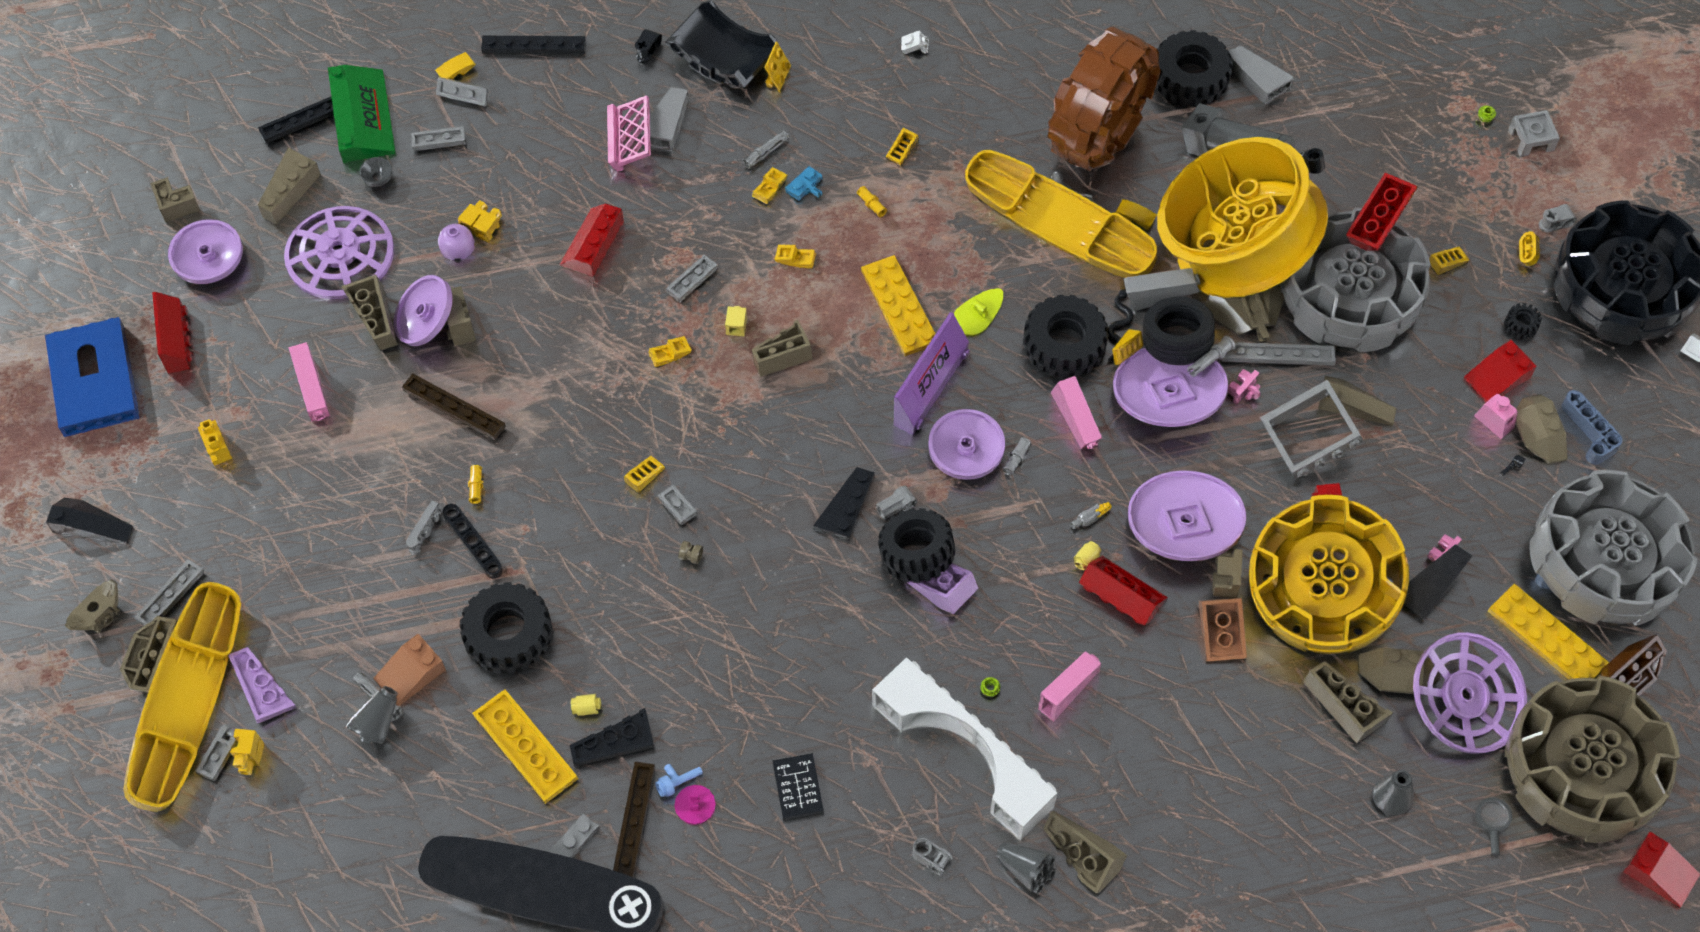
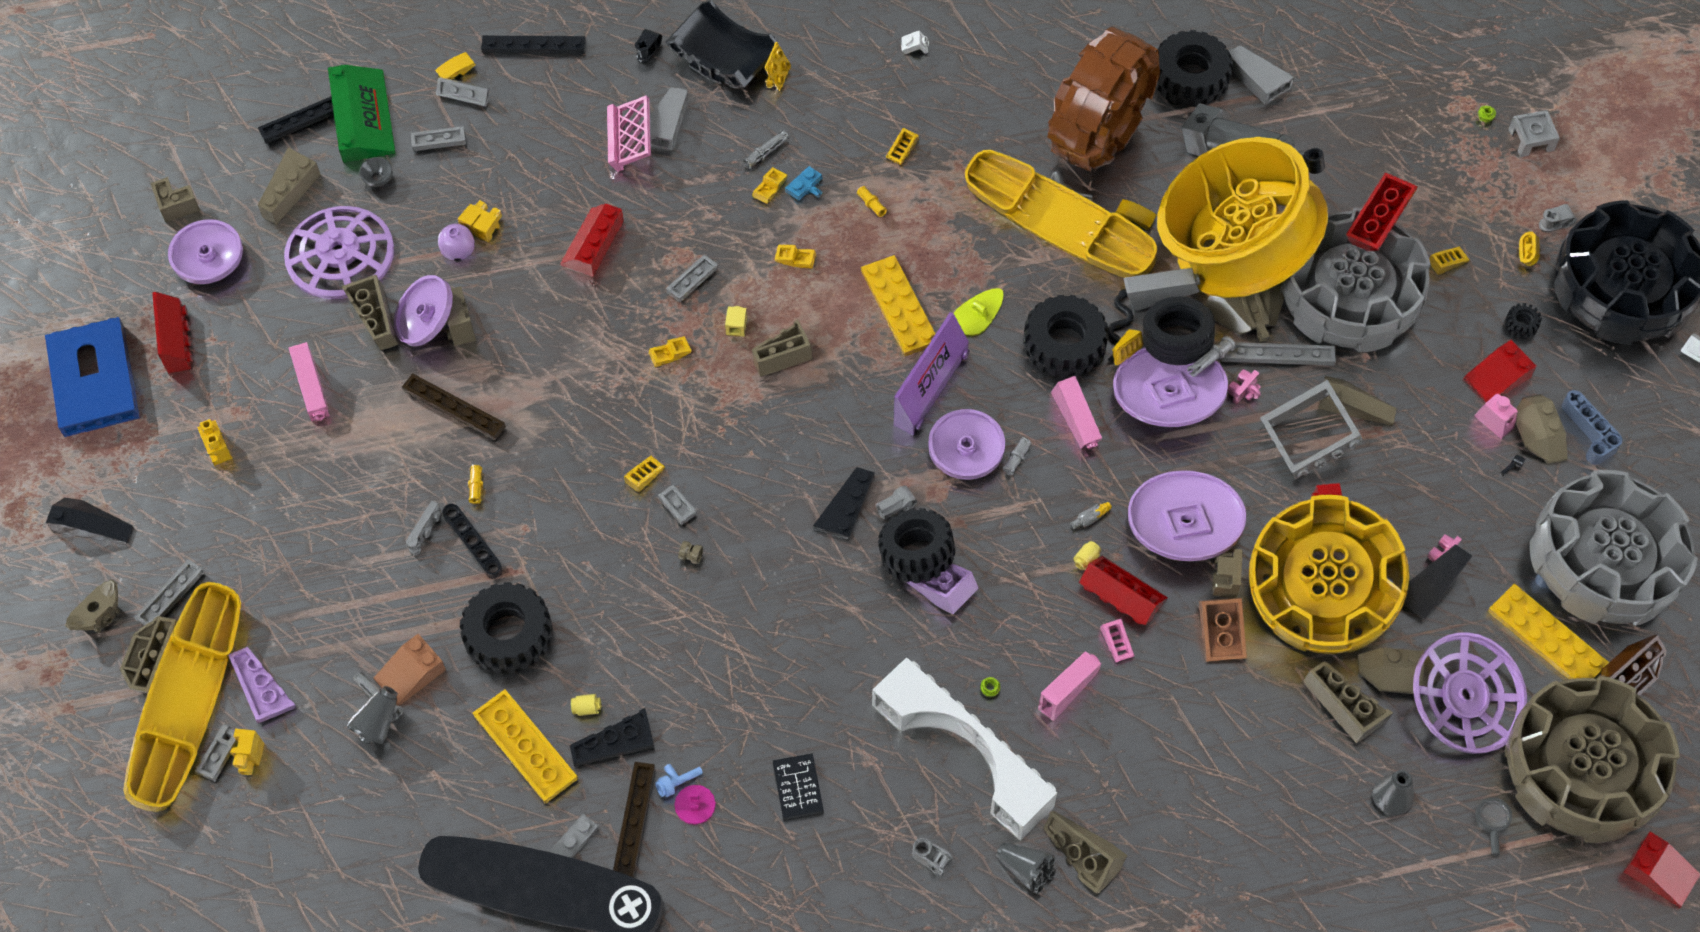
(1118, 624): none -> bright pink slope

